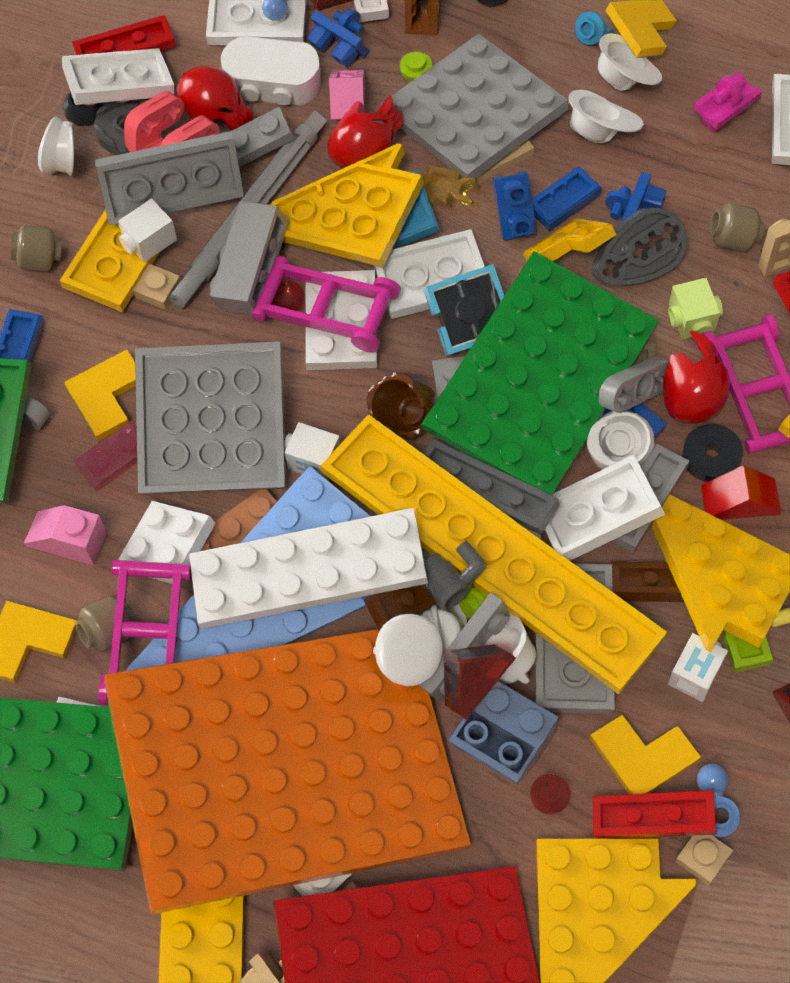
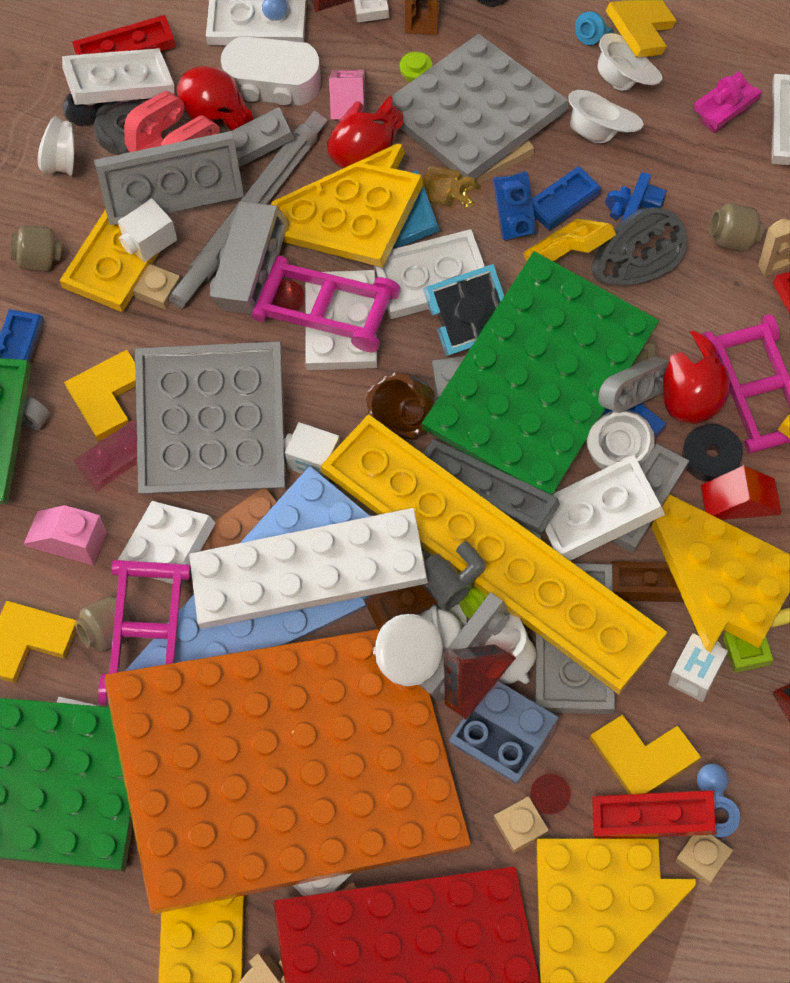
(348, 45): blue hips -> none
(521, 824): none -> tan plate
(694, 308): yellowish green brick -> none

